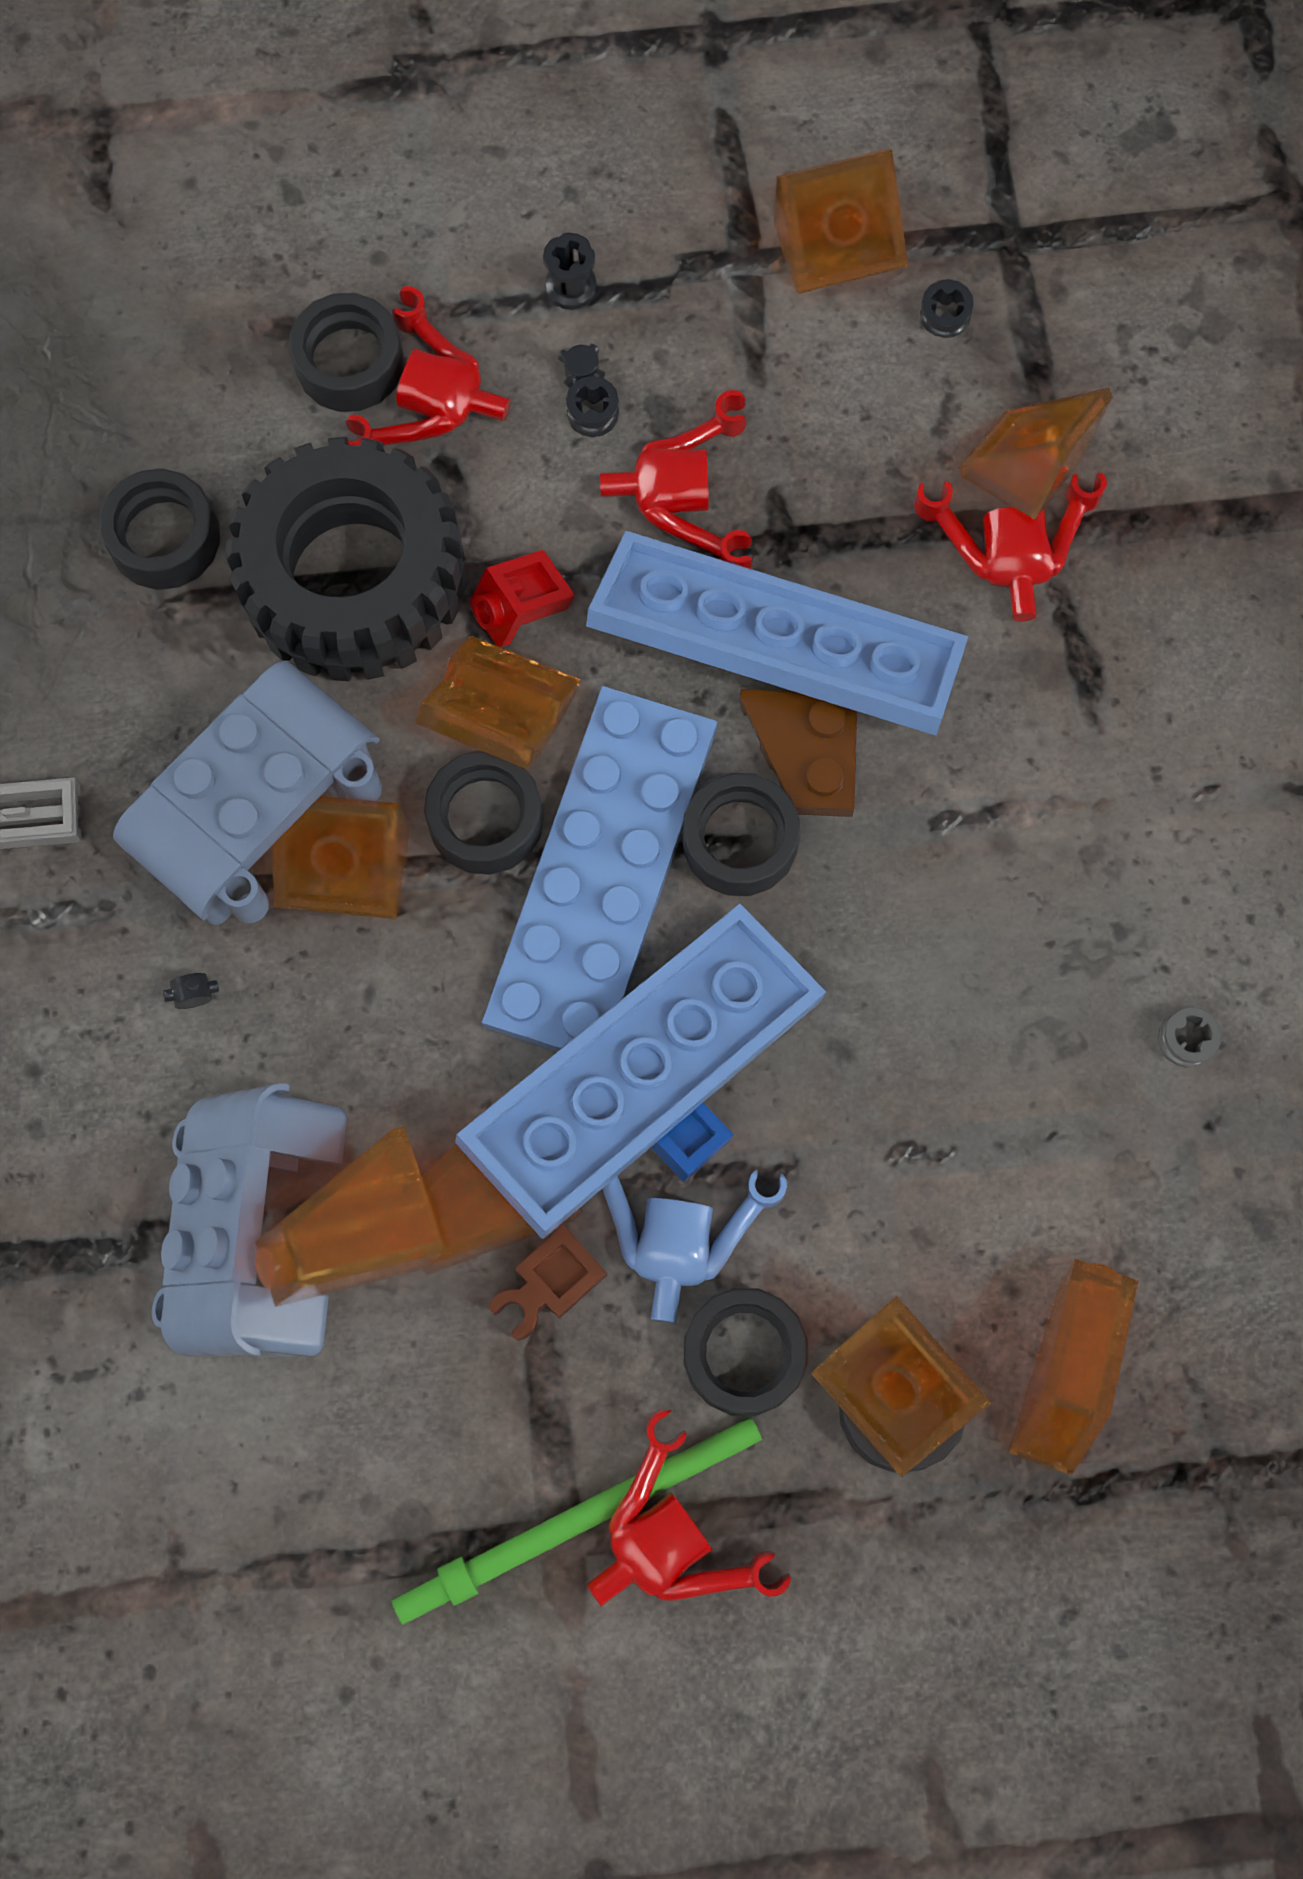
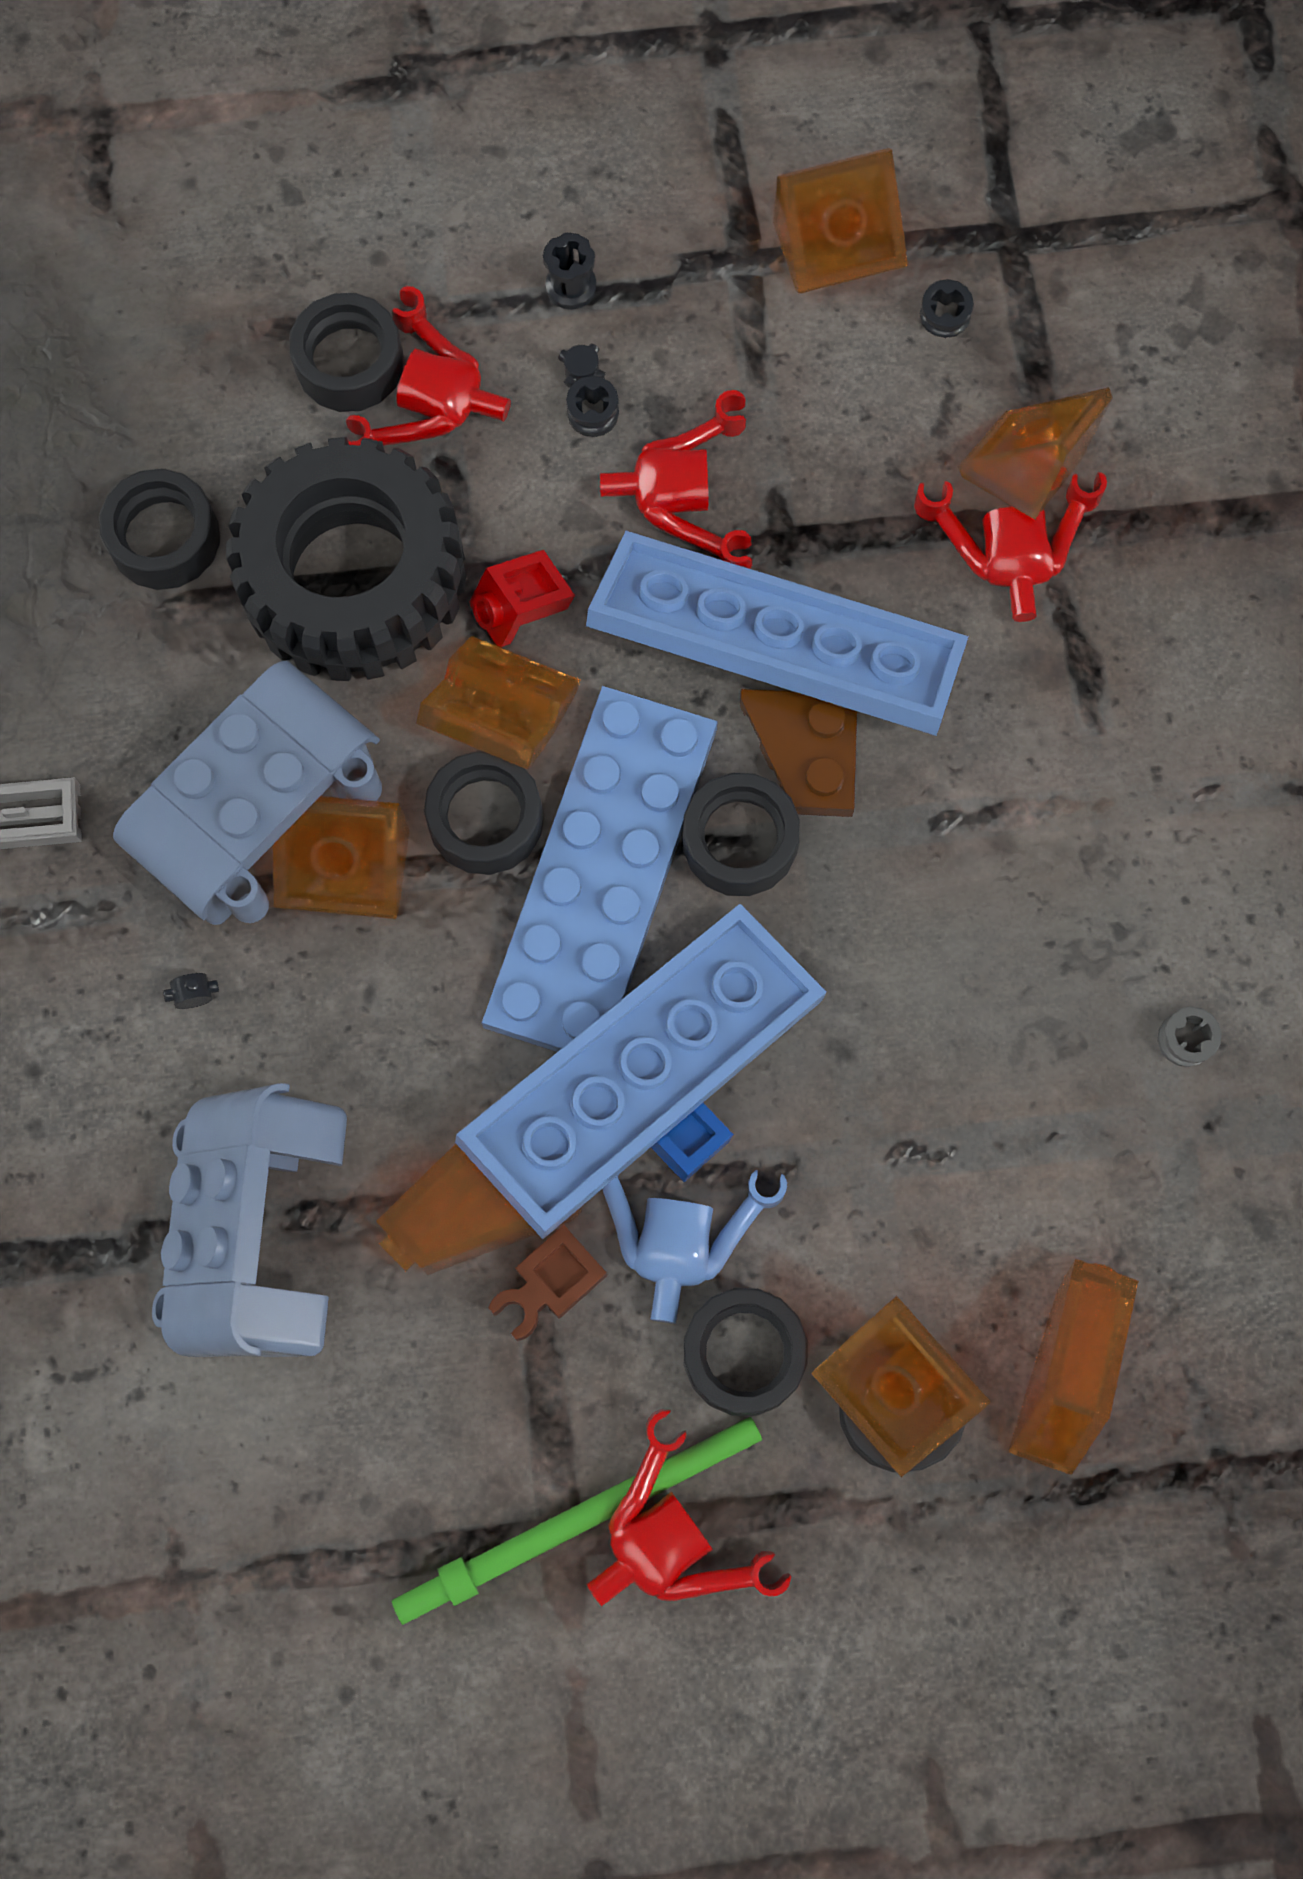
(354, 1229): clear orange slope -> none

